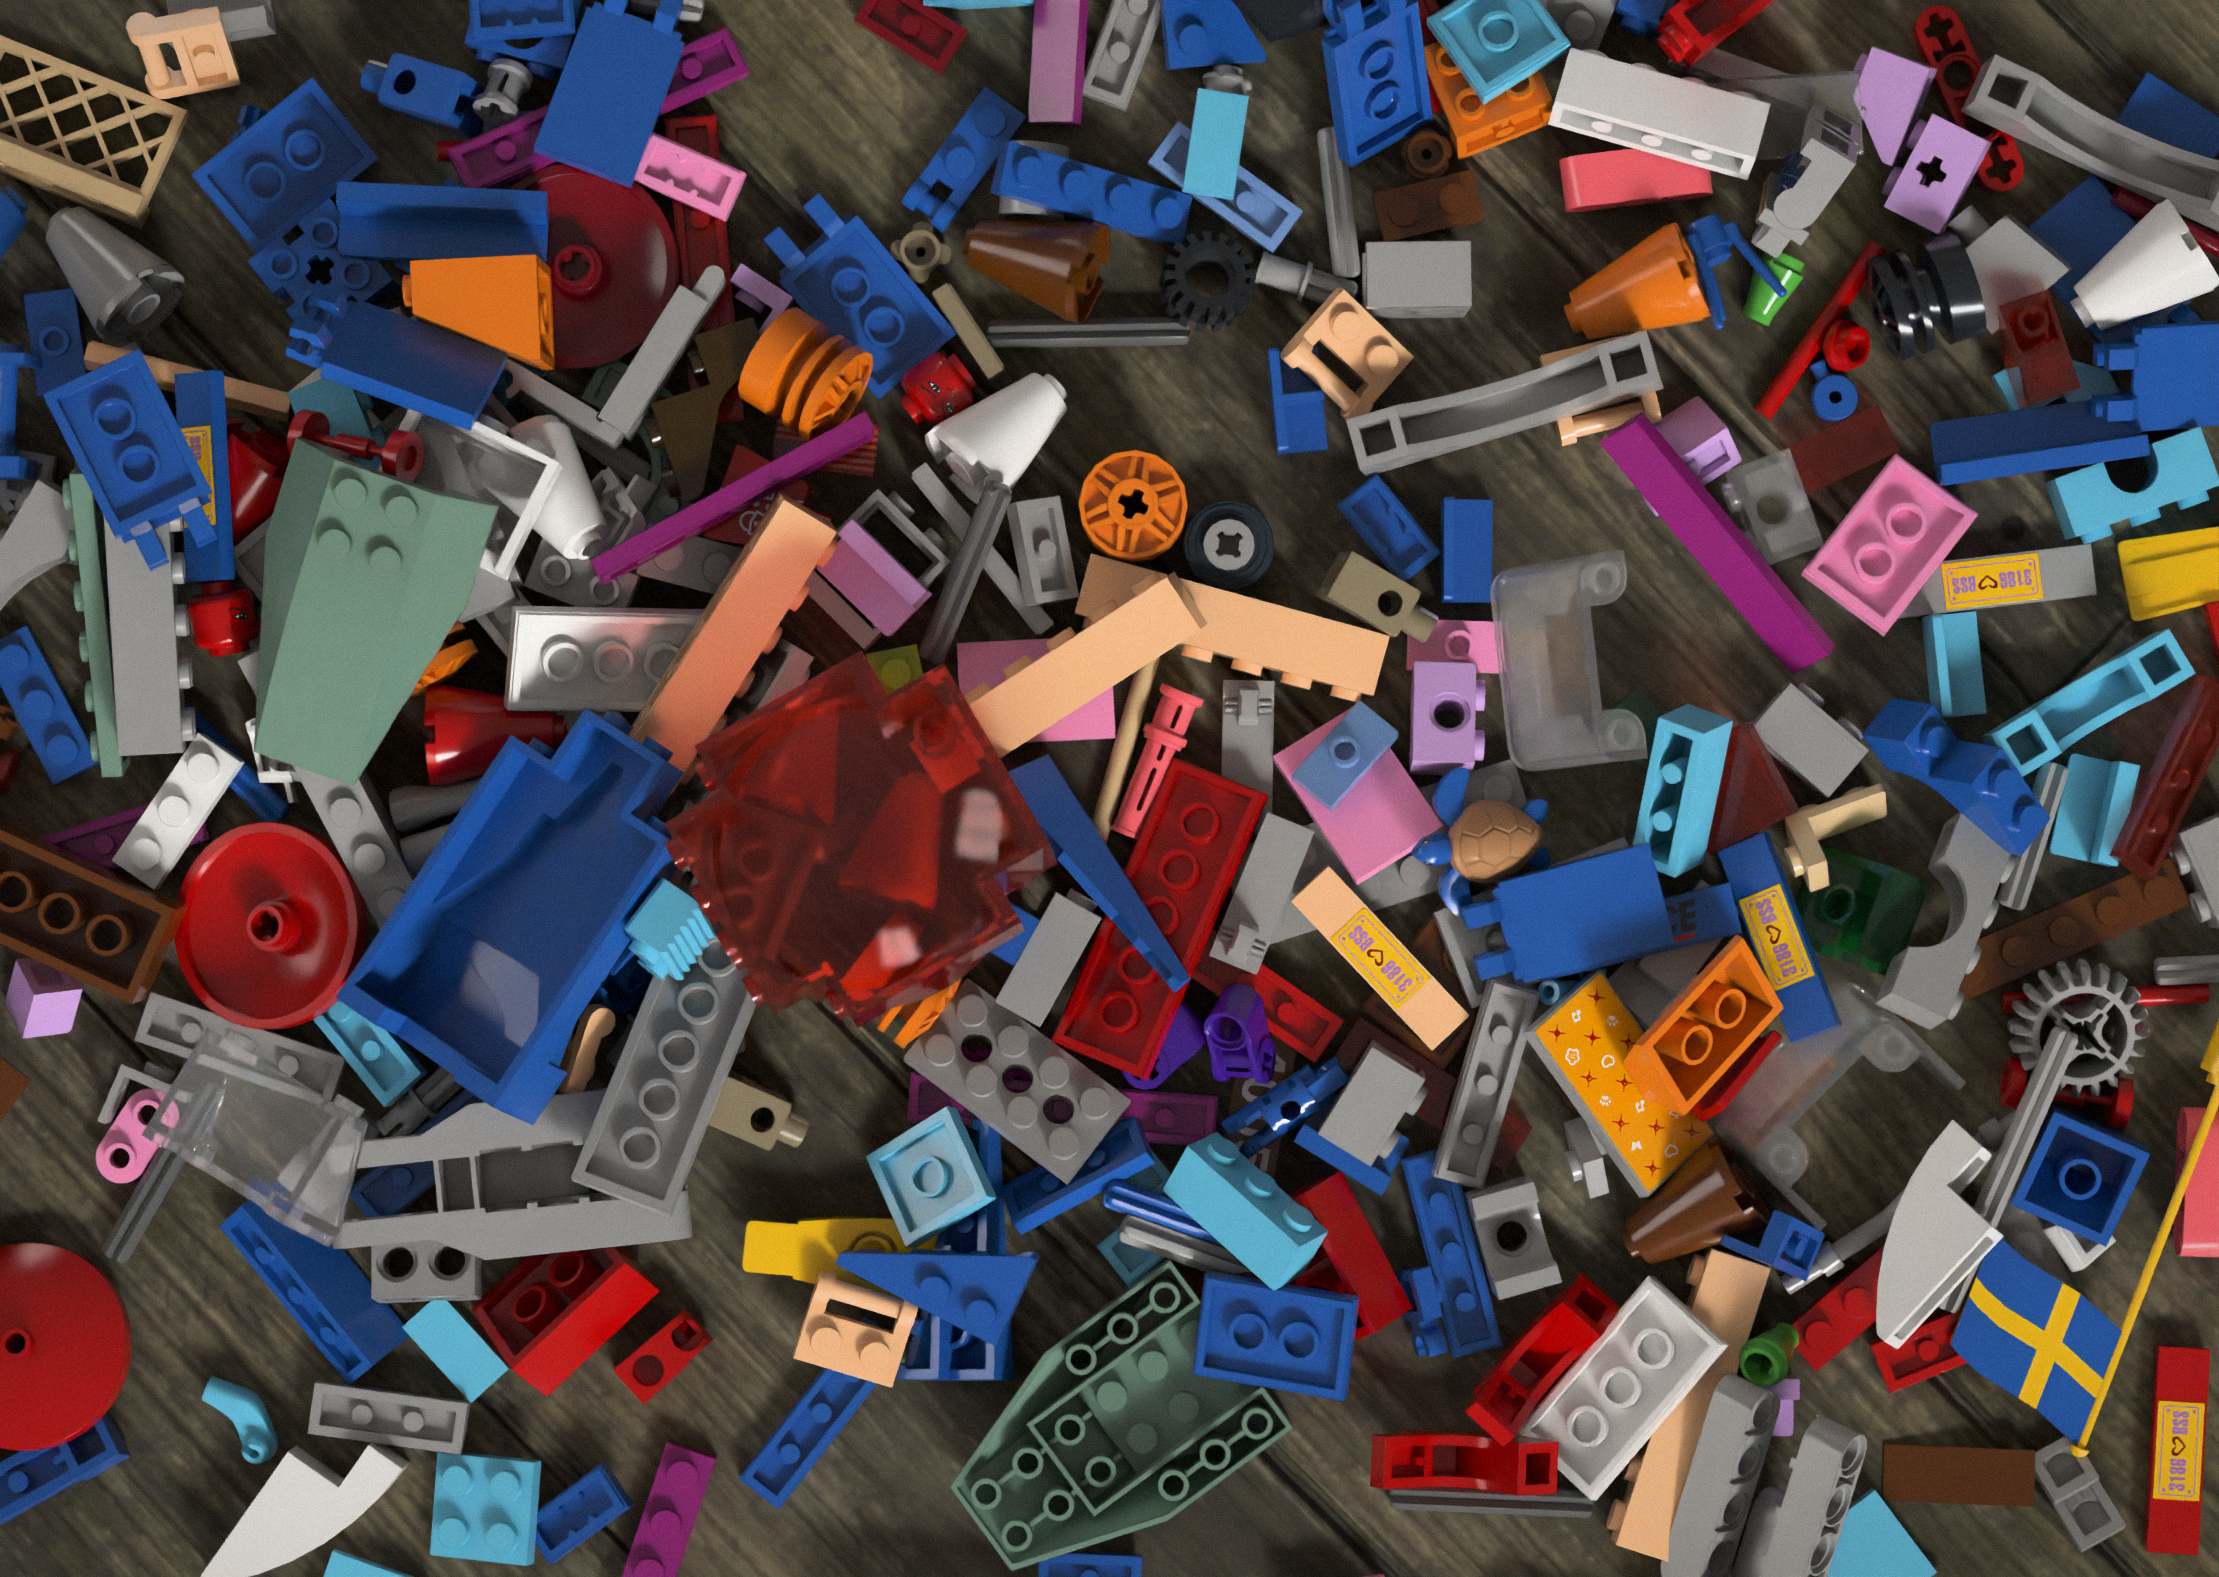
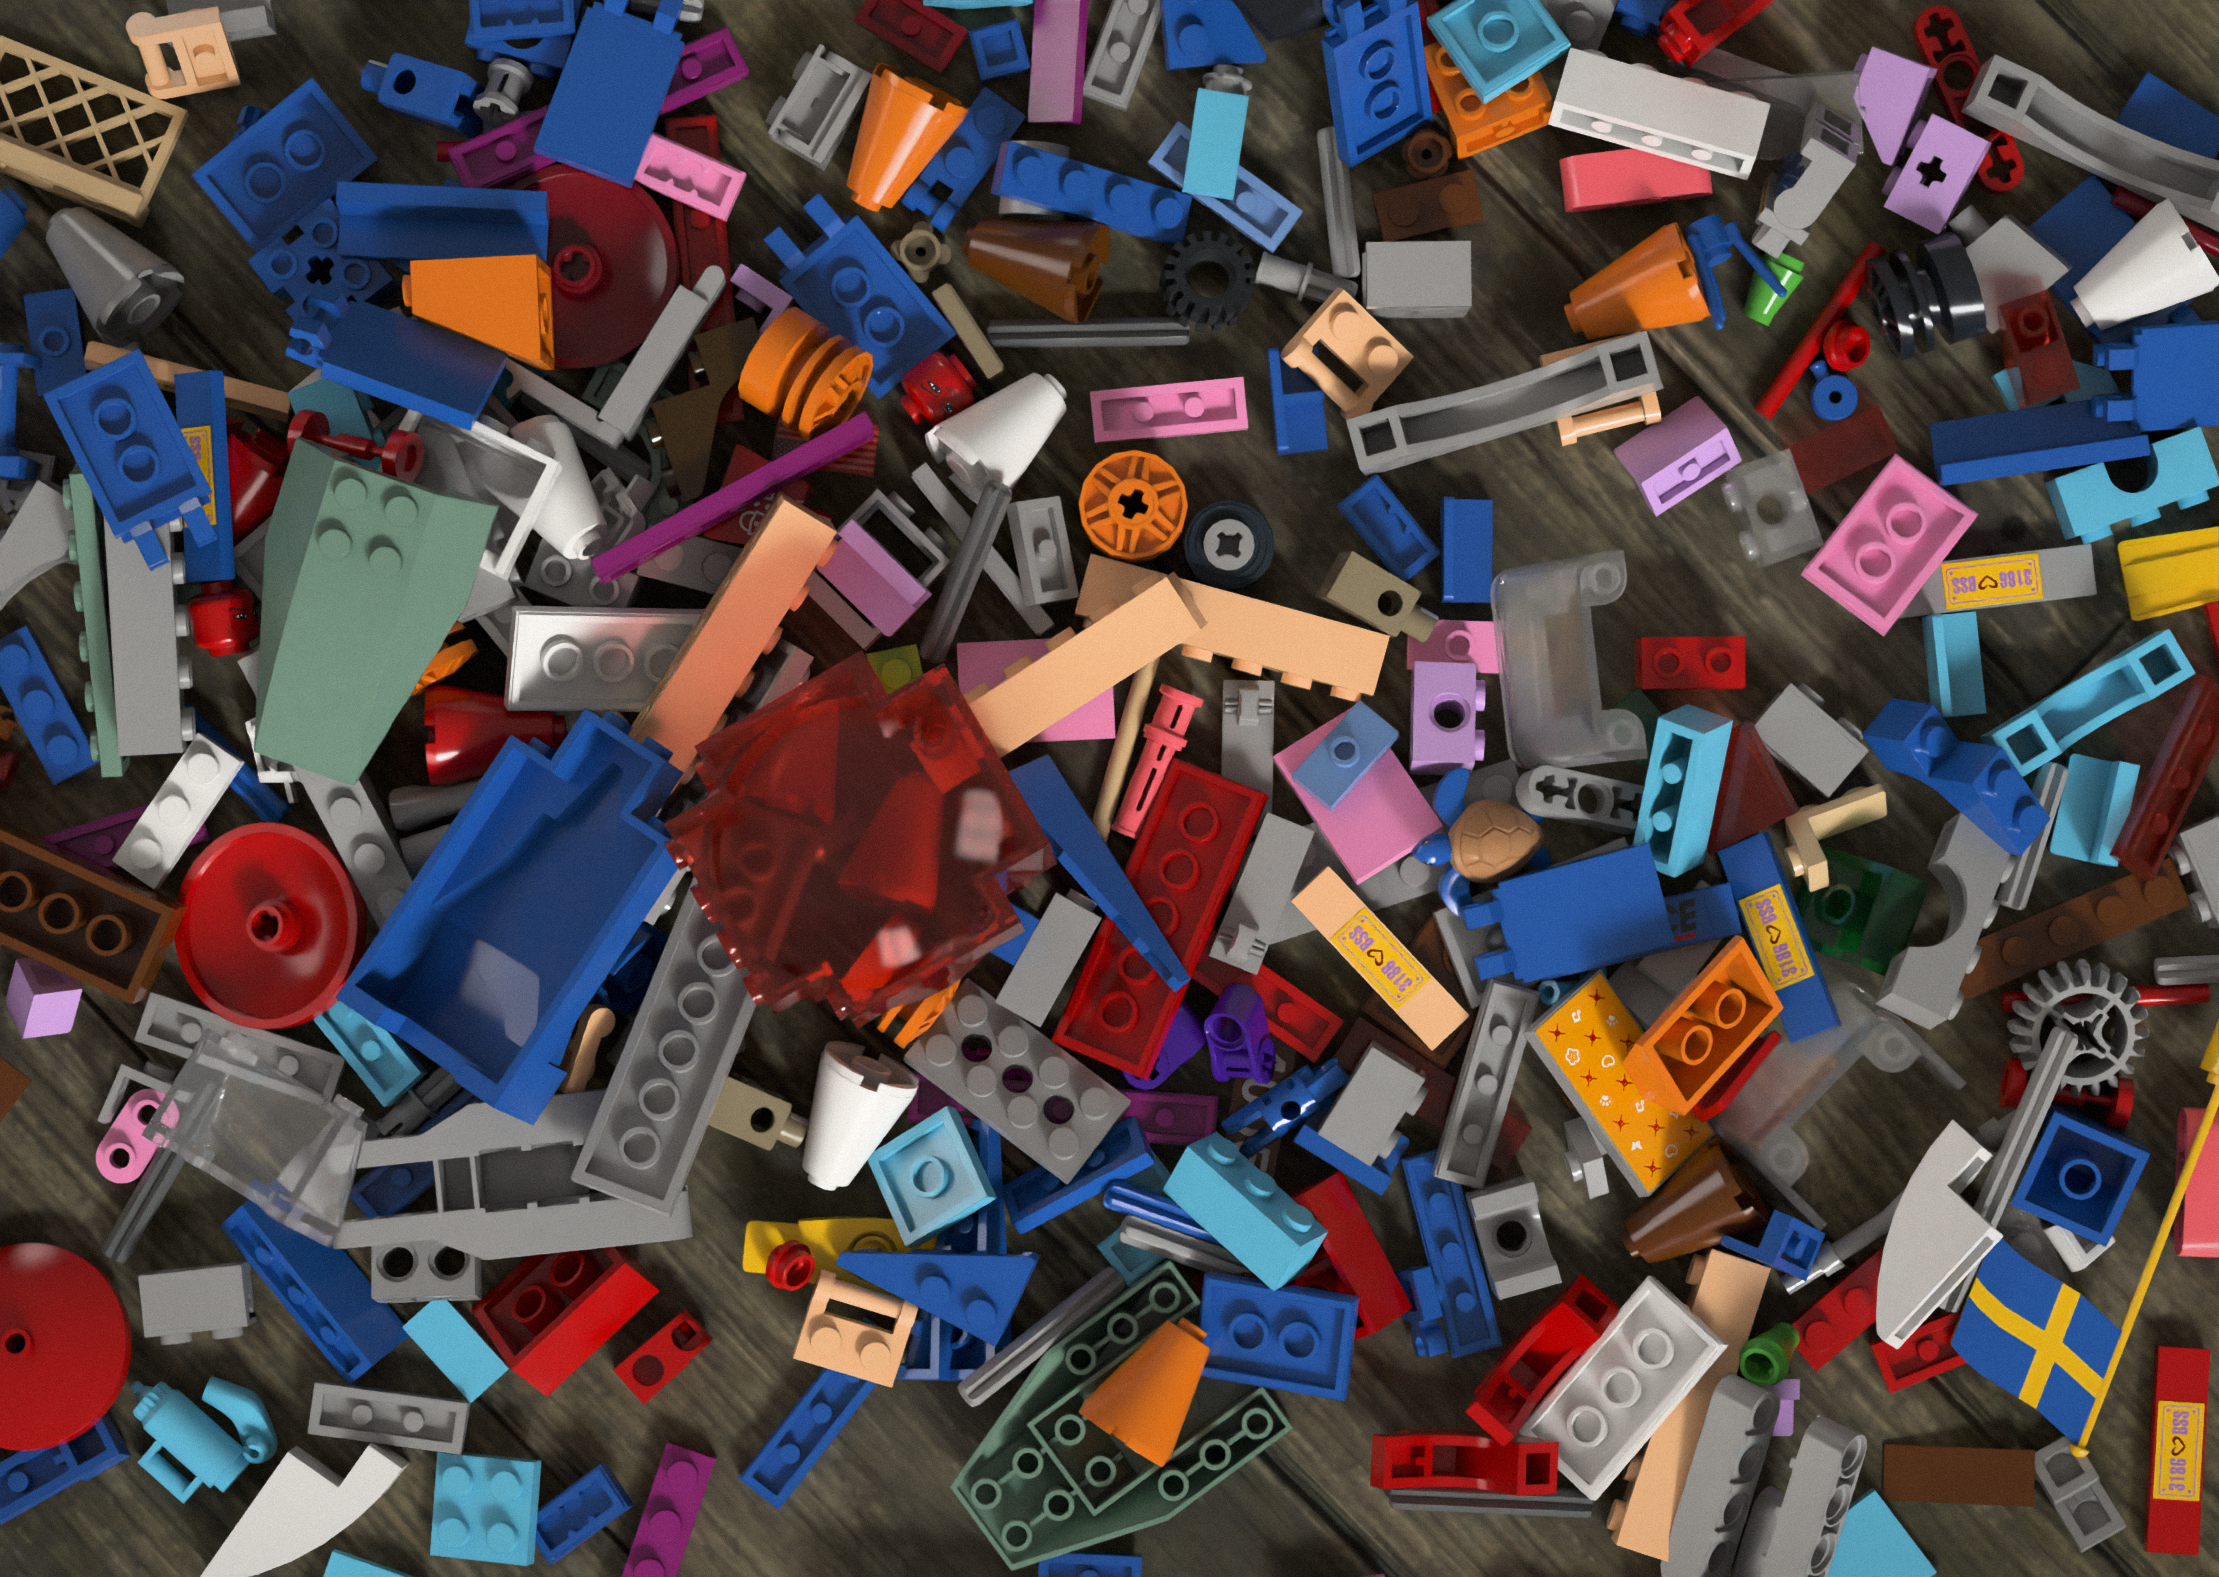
(189, 1437): none -> medium azure piece
(197, 1301): none -> light grey hinge
(668, 931): medium azure brick -> none
(790, 1265): none -> red plate
(819, 107): none -> light grey hinge
(852, 1111): none -> white cone
(899, 135): none -> orange cone
(999, 50): none -> blue tile
(1041, 1337): none -> light grey axle
(1152, 1391): none -> orange cone
(1169, 410): none -> bright pink plate
(1567, 807): none -> light grey beam
(1690, 663): none -> red hinge
(1717, 543): magenta tile -> none

